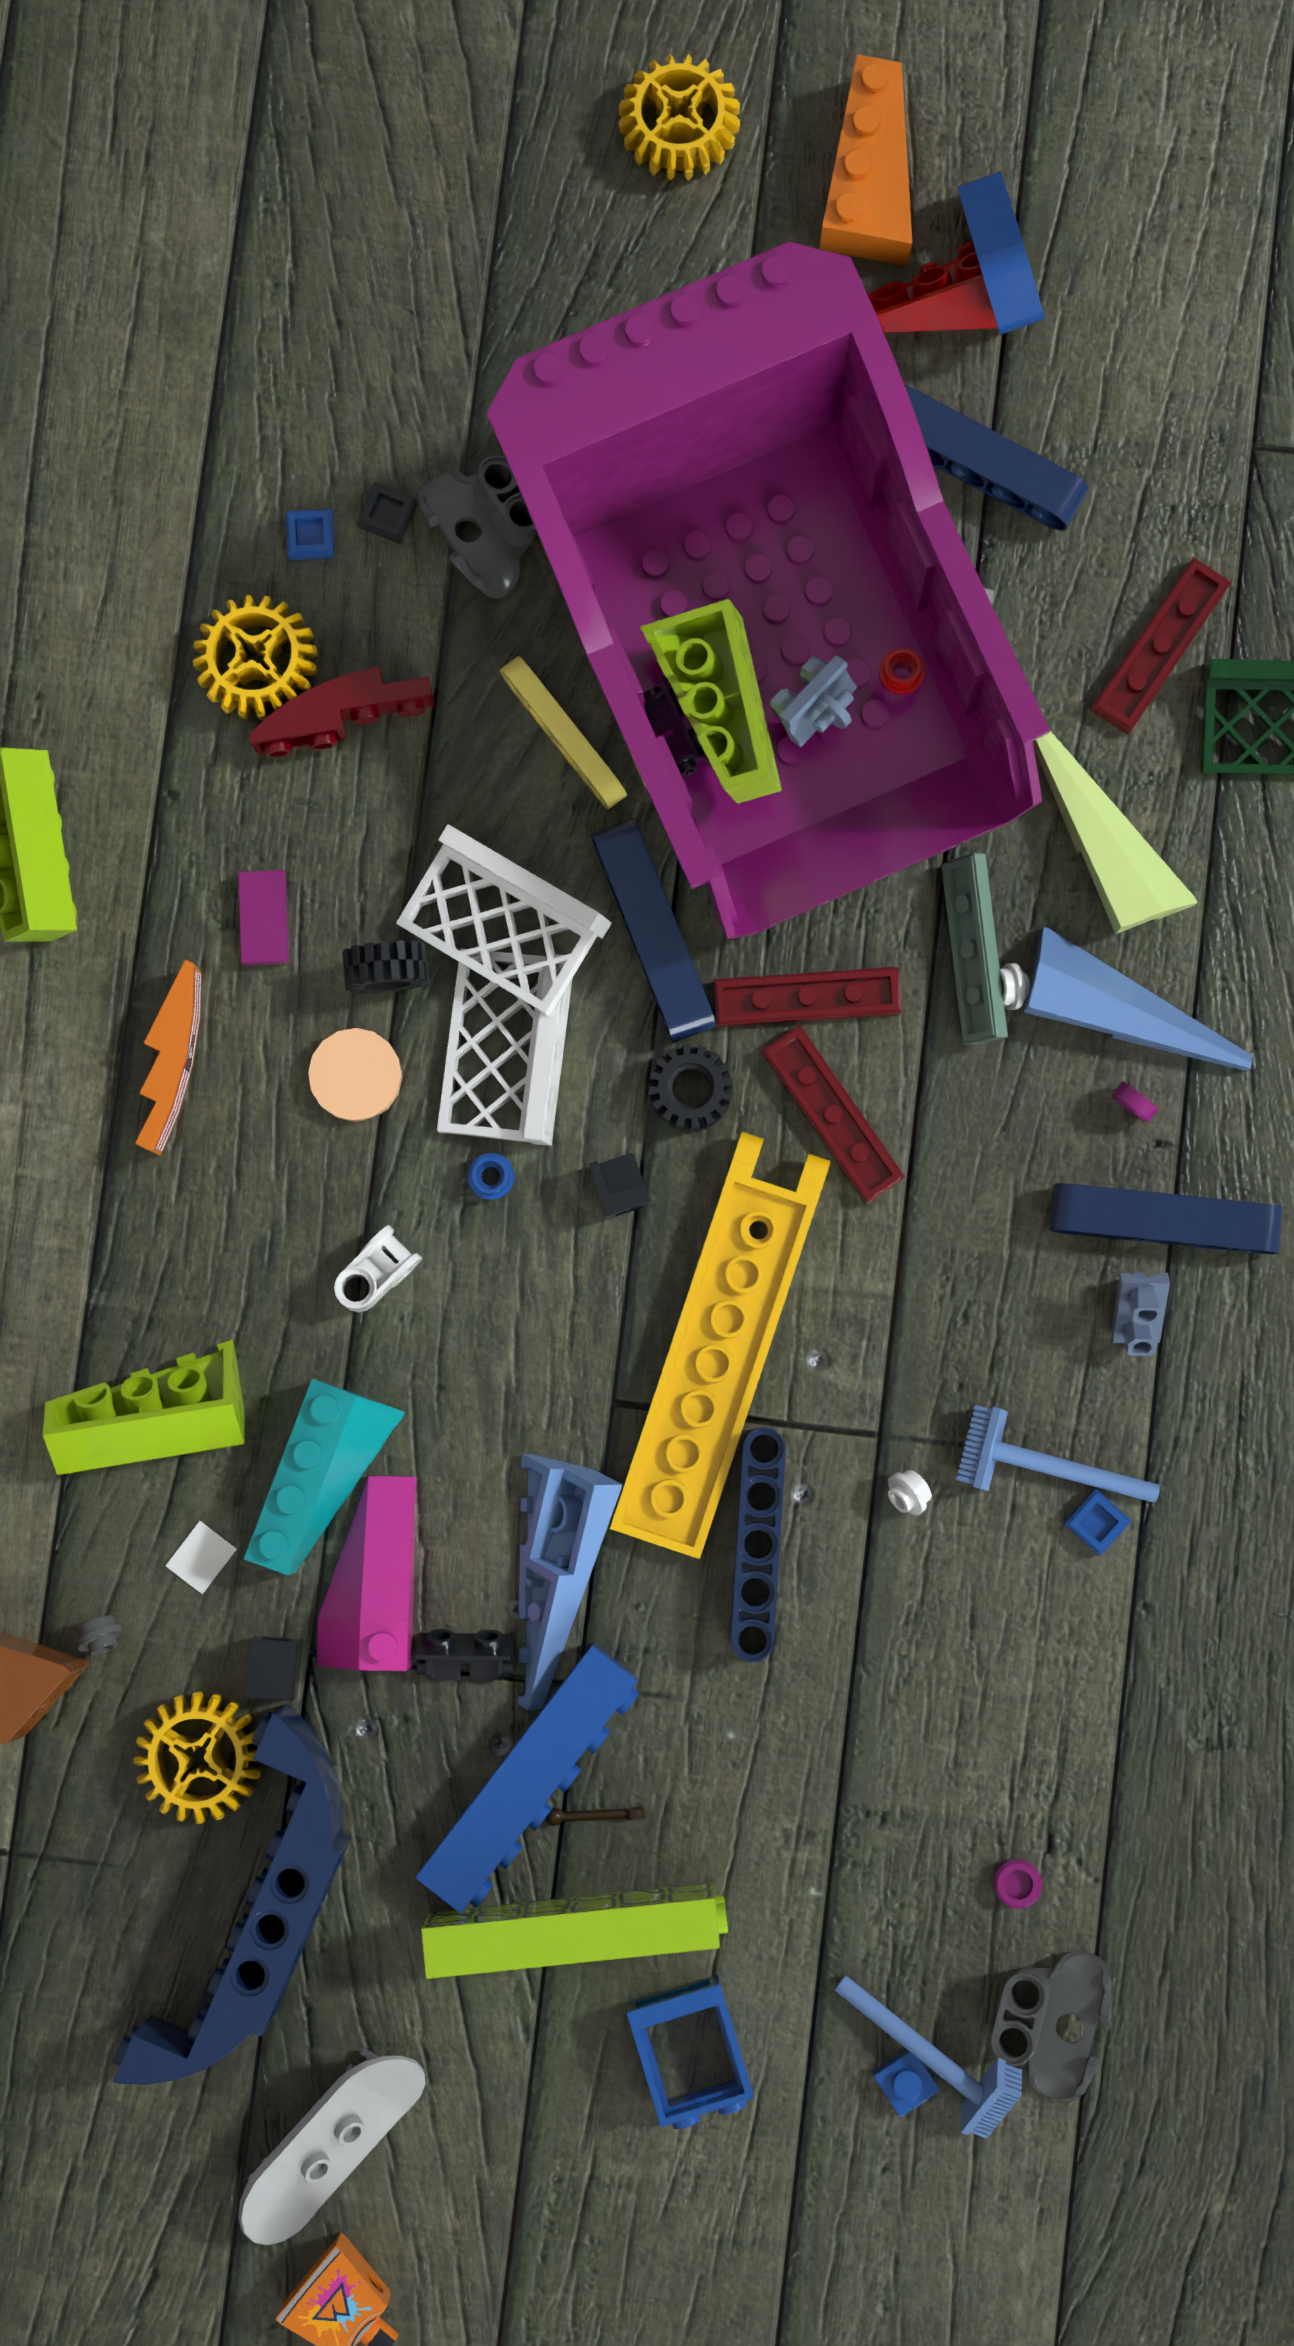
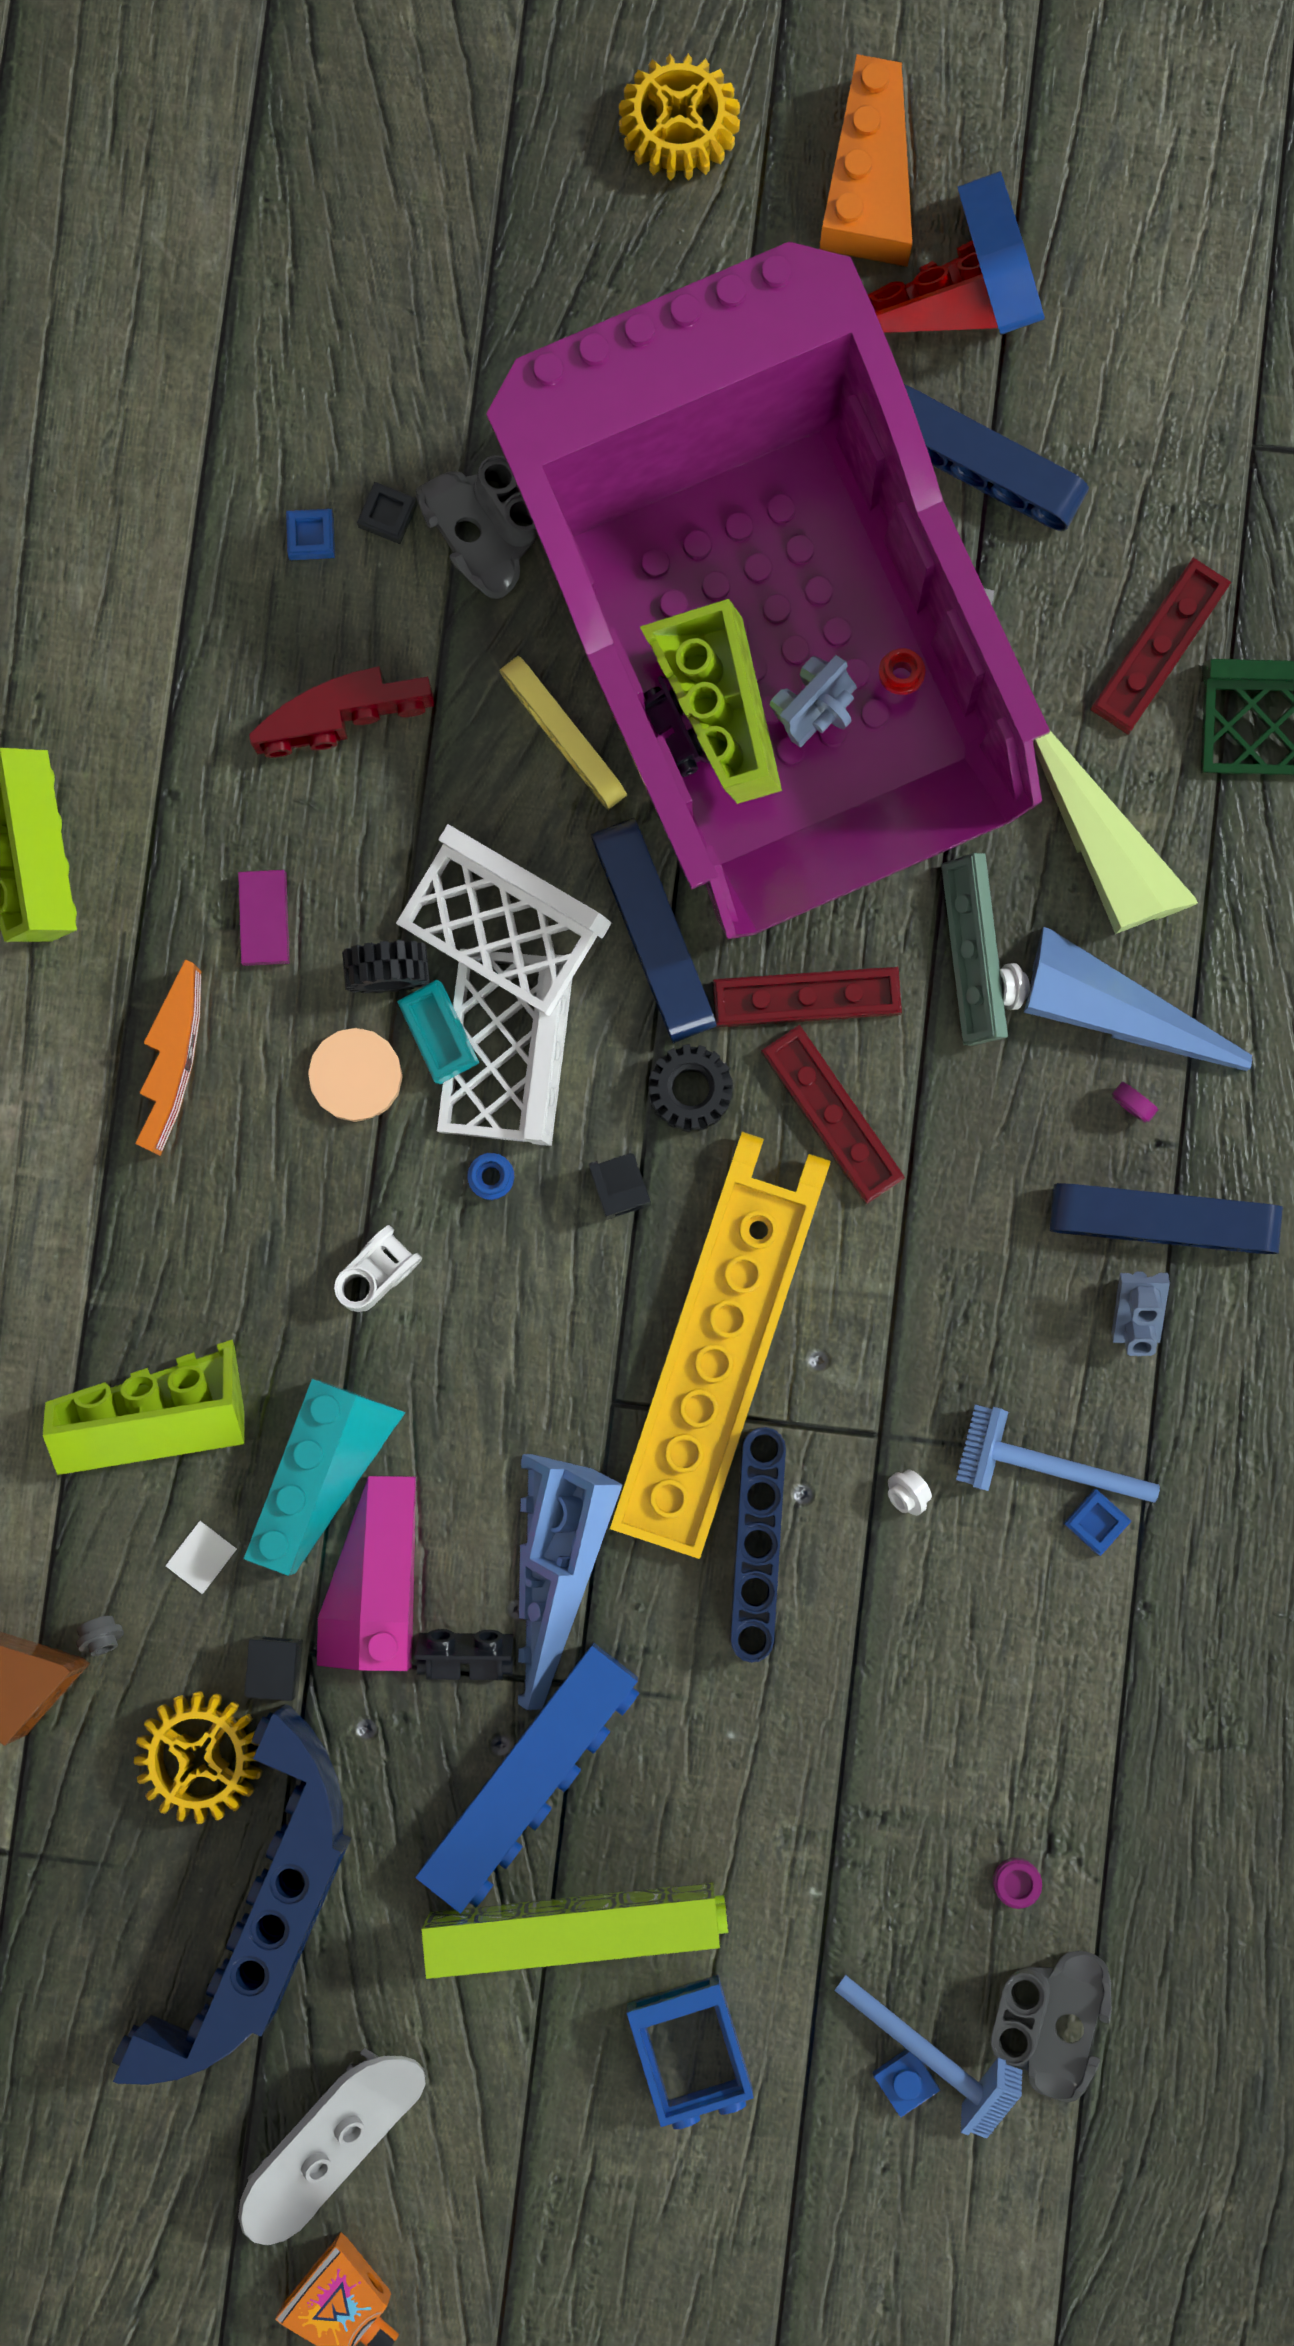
(266, 644): yellow gear -> none
(438, 1032): none -> teal tile
(556, 1816): dark brown hinge -> none

